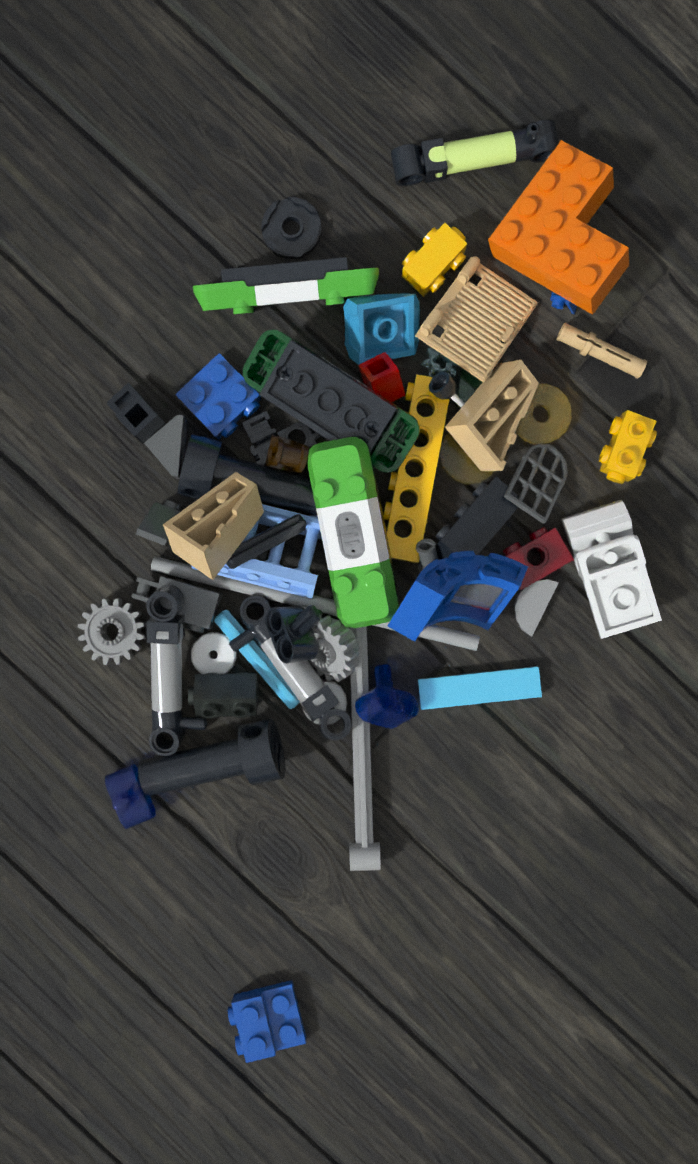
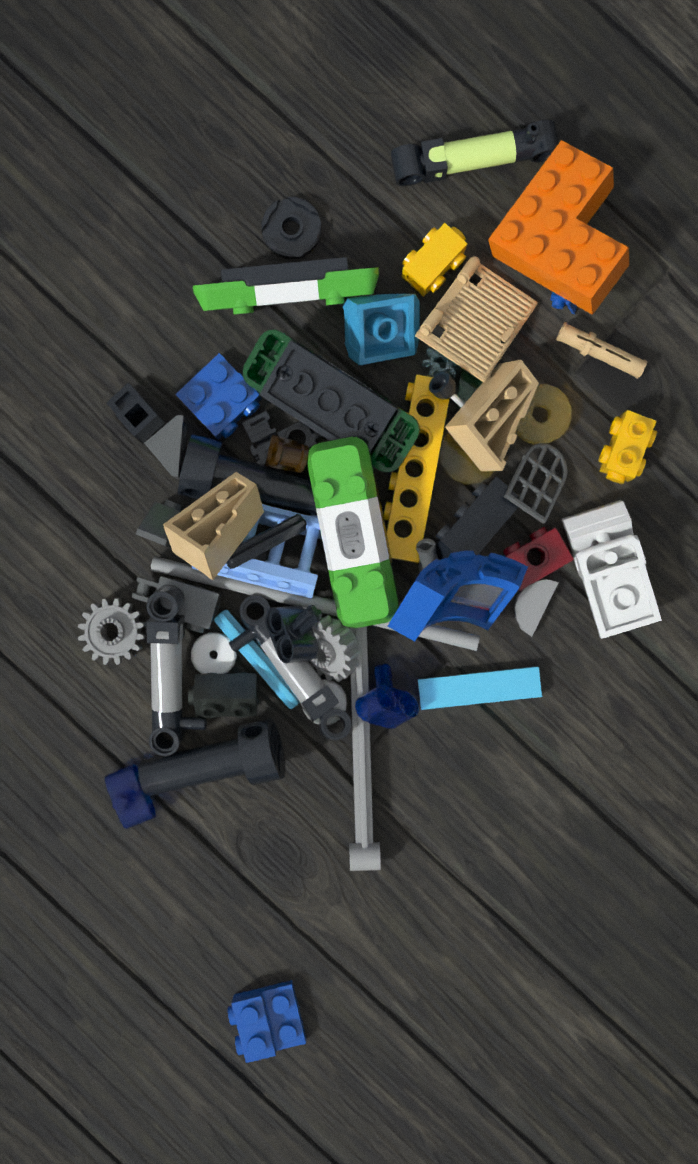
(382, 377): red brick -> none

